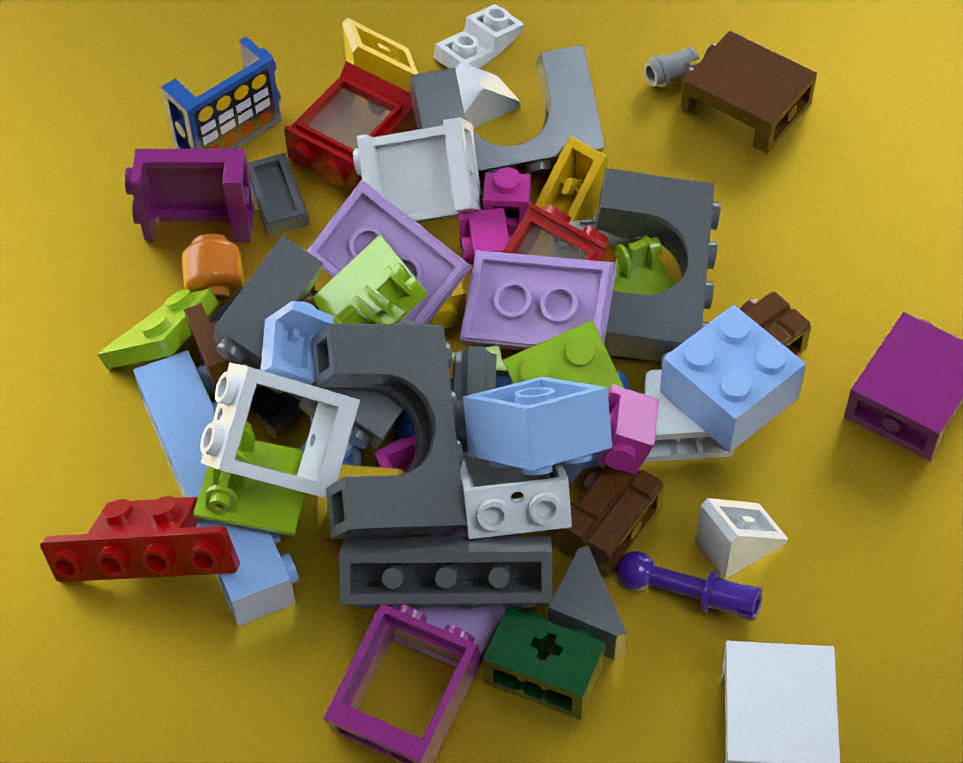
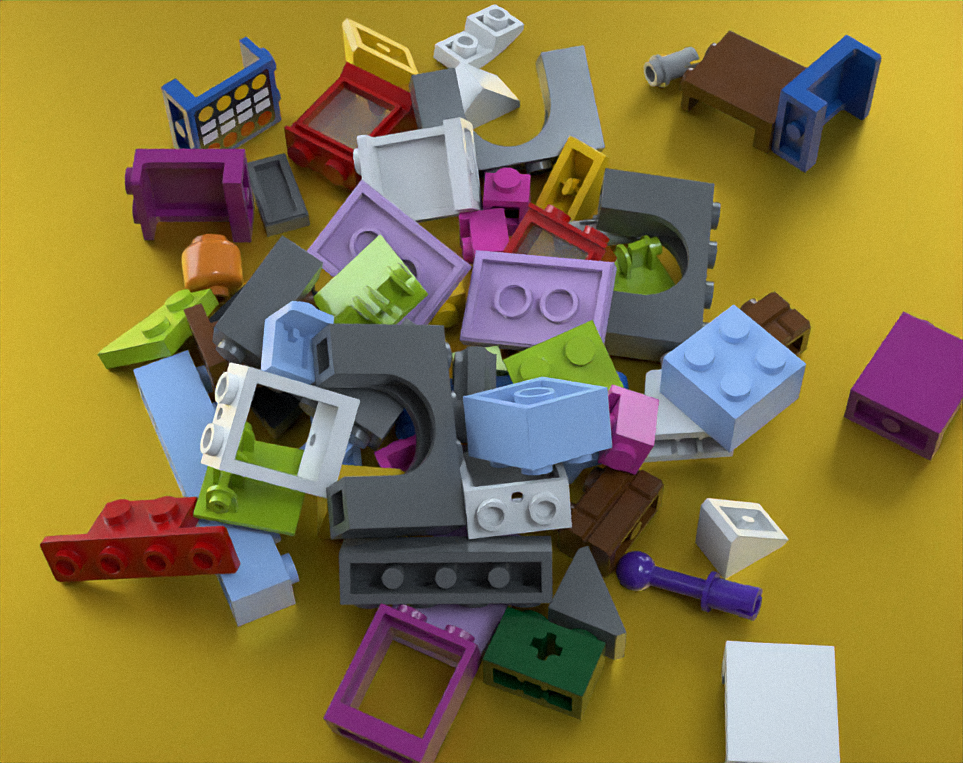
(835, 82): none -> blue panel

